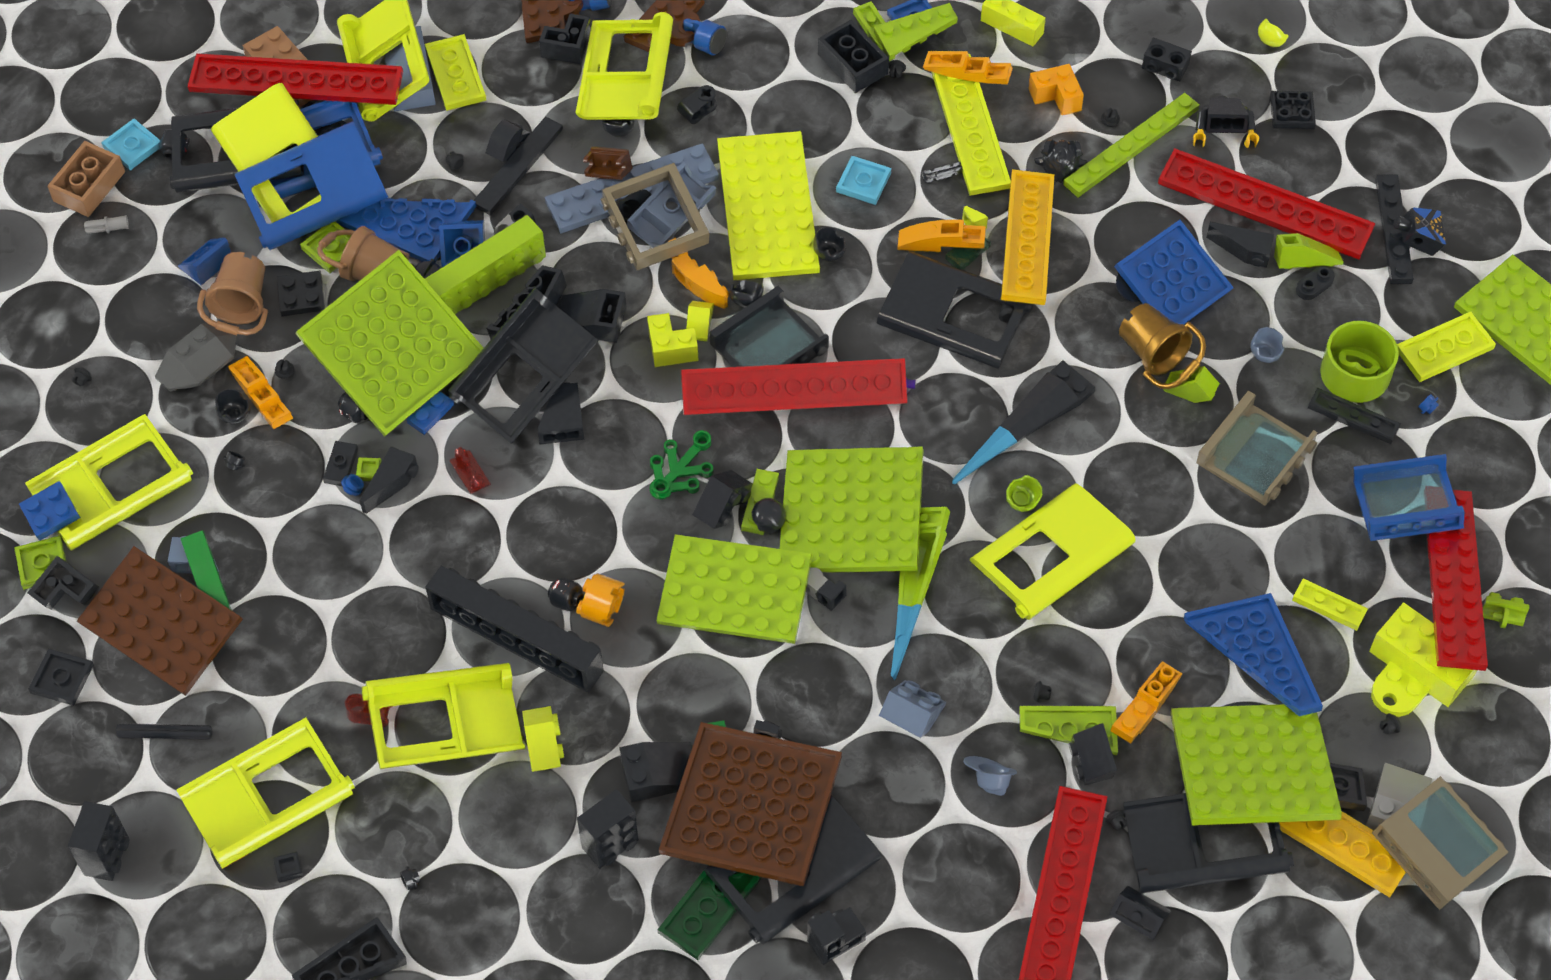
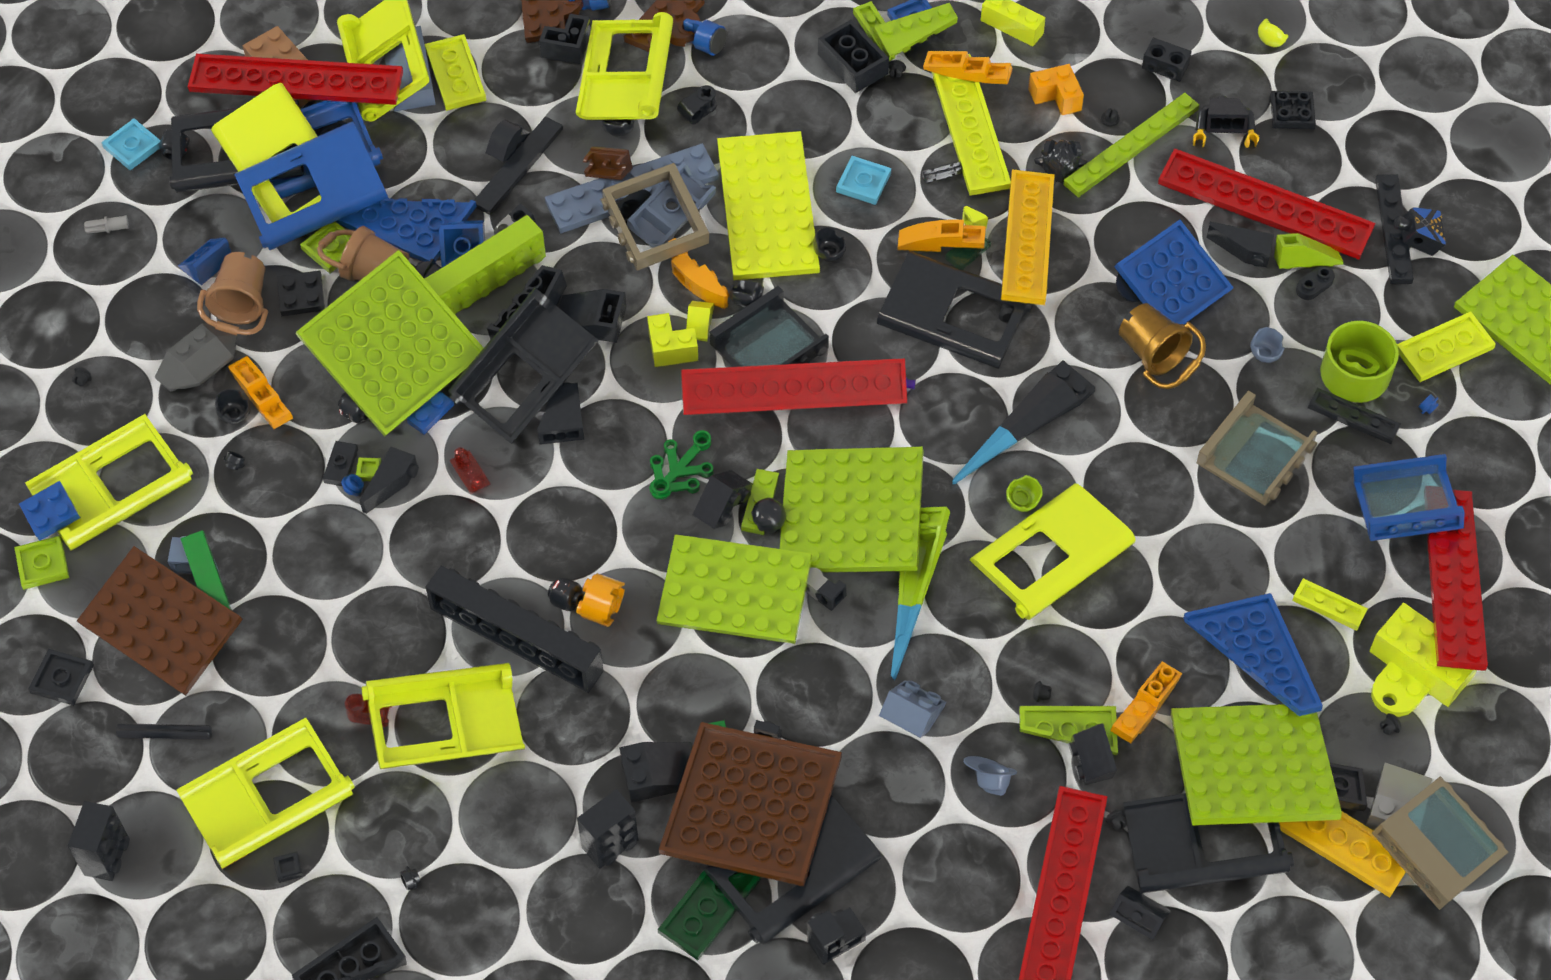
(57, 580): black brick -> none
(86, 178): medium nougat brick -> none
(284, 369): black piece -> none
(454, 160): black piece -> none
(541, 733): neon yellow brick -> none
(1197, 388): lime slope -> none
(1505, 611): lime hips -> none

